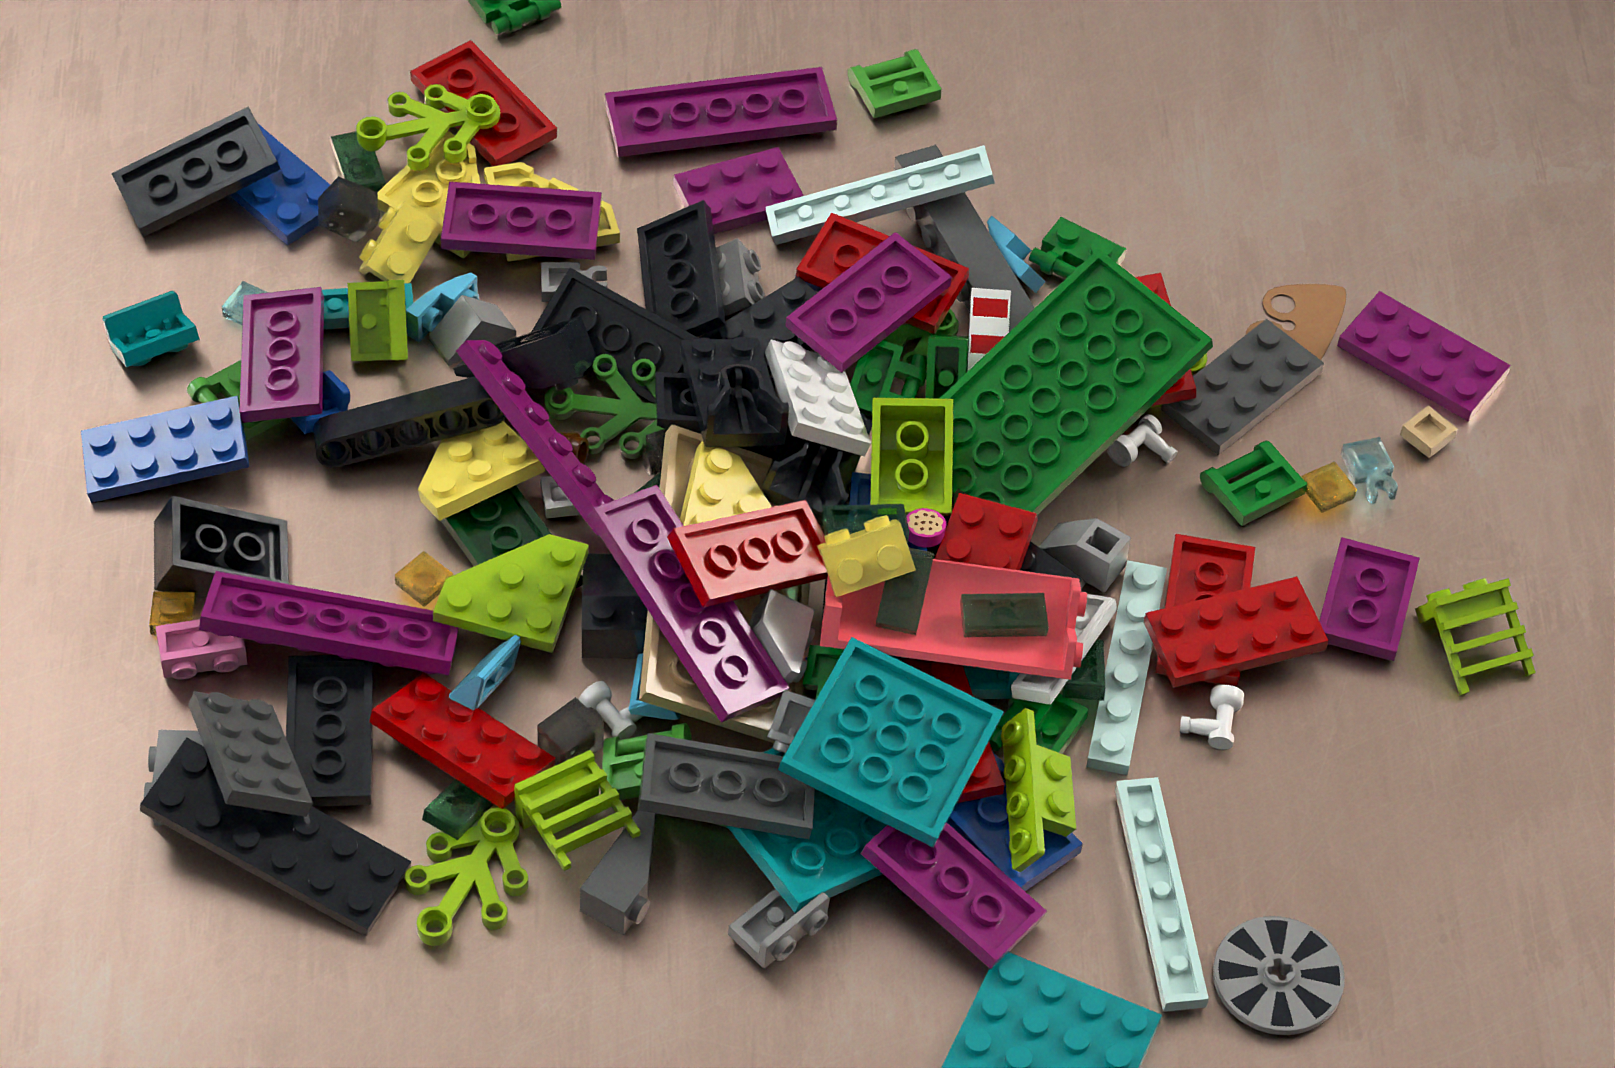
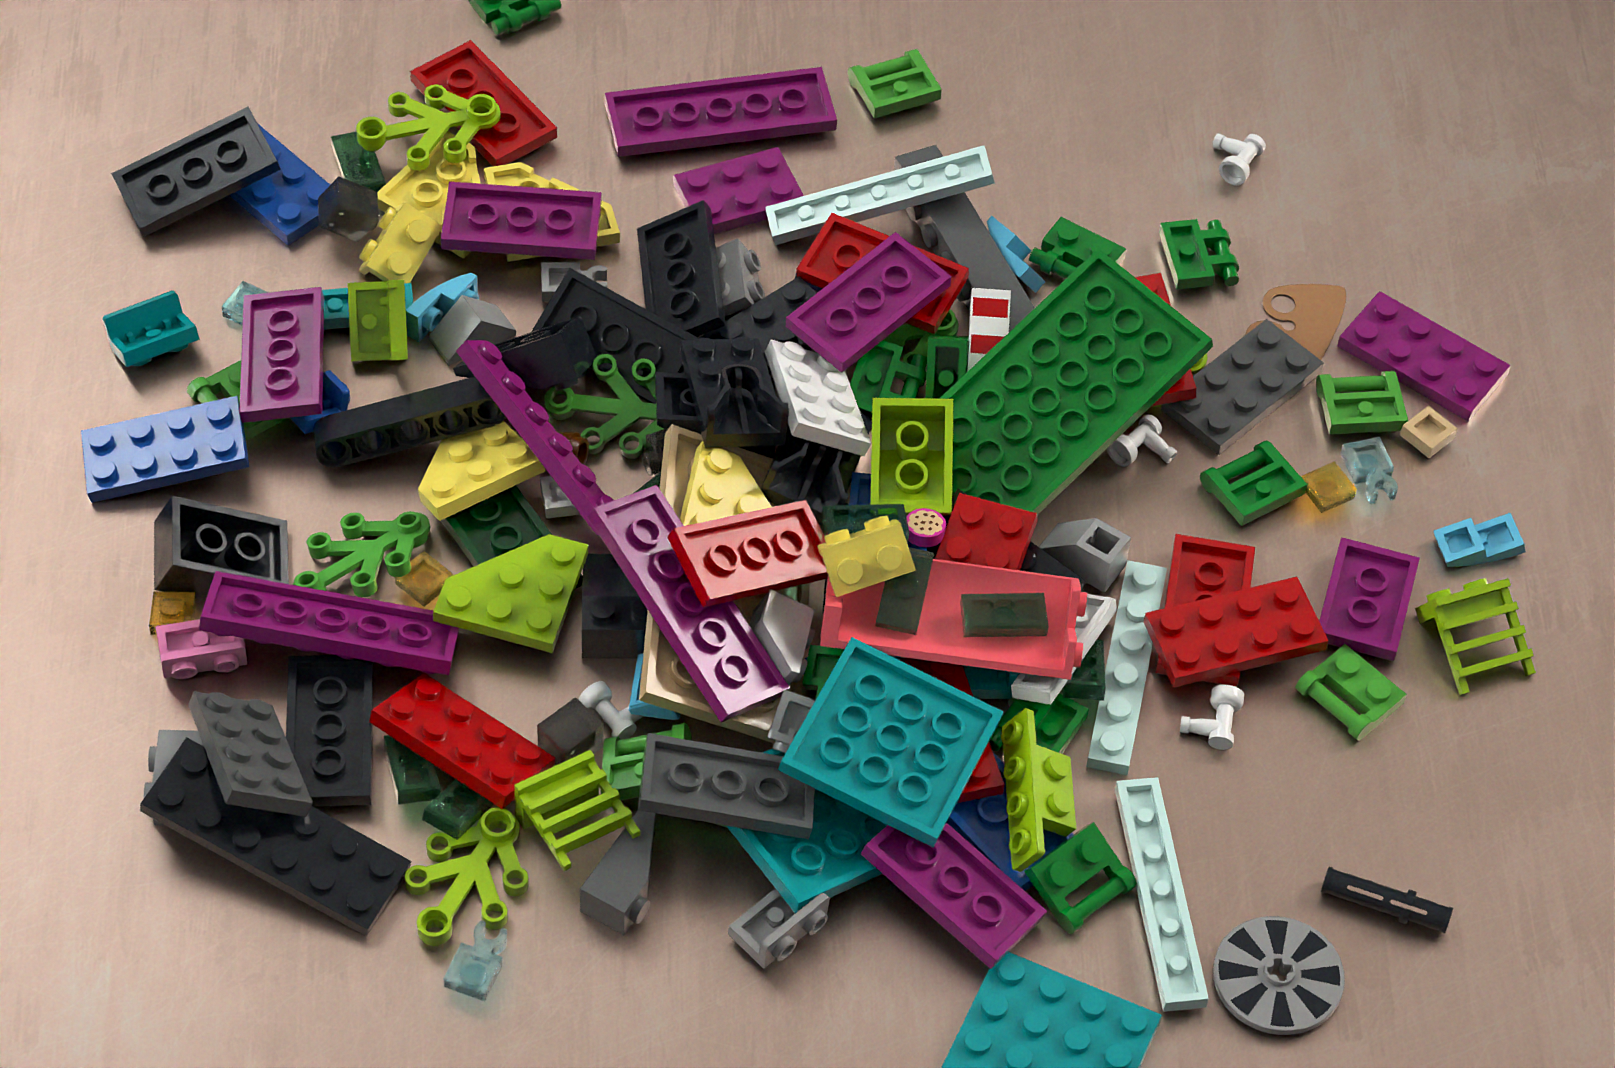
(405, 532): none -> bright green plant
(411, 774): none -> clear green plate
(476, 966): none -> clear light blue plate
(487, 674): medium azure slope -> none
(1073, 865): none -> green plate
(1188, 256): none -> green plate
(1235, 168): none -> white piece
(1358, 685): none -> bright green plate
(1362, 410): none -> bright green plate
(1436, 917): none -> black pin
(1480, 543): none -> medium azure slope

